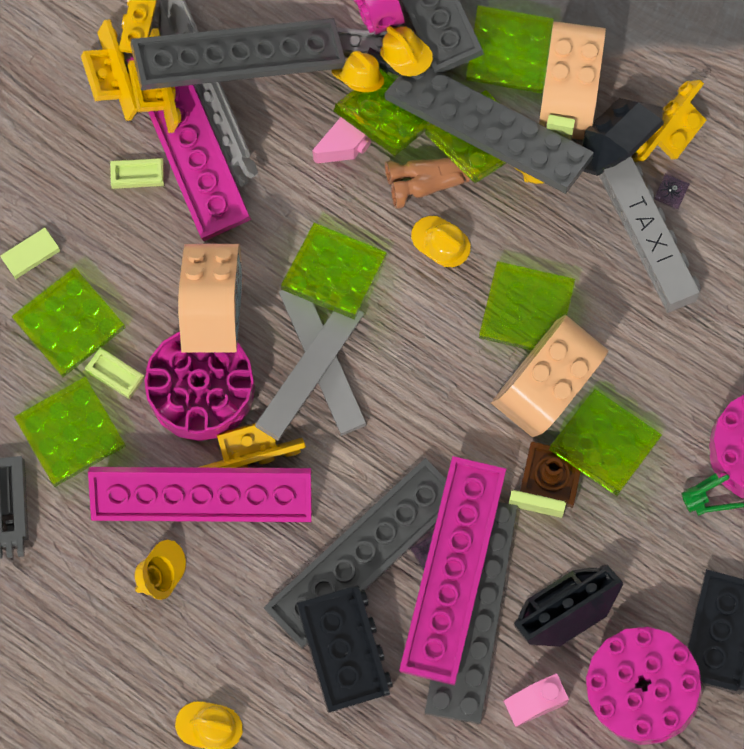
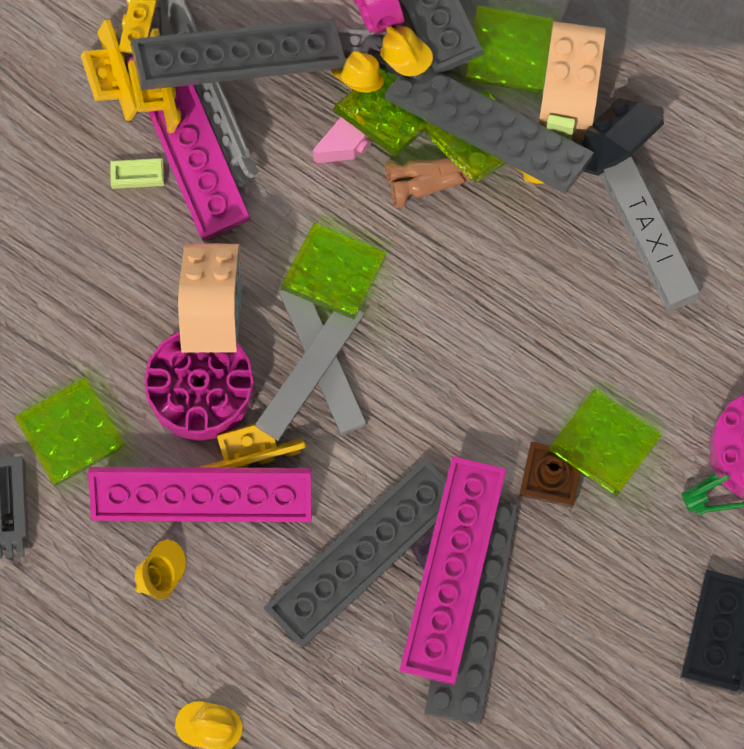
(30, 253): yellowish green tile -> none
(68, 322): clear neon green plate -> none
(115, 373): yellowish green tile -> none
(344, 648): black bracket -> none
(441, 241): yellow piece -> none
(524, 305): clear neon green plate -> none
(536, 700): bright pink slope -> none
(537, 503): yellowish green tile -> none
(550, 376): light nougat brick -> none
(568, 606): black wedge -> none
(652, 657): dark pink brick -> none
(671, 191): clear purple tile -> none
(680, 124): yellow bracket -> none

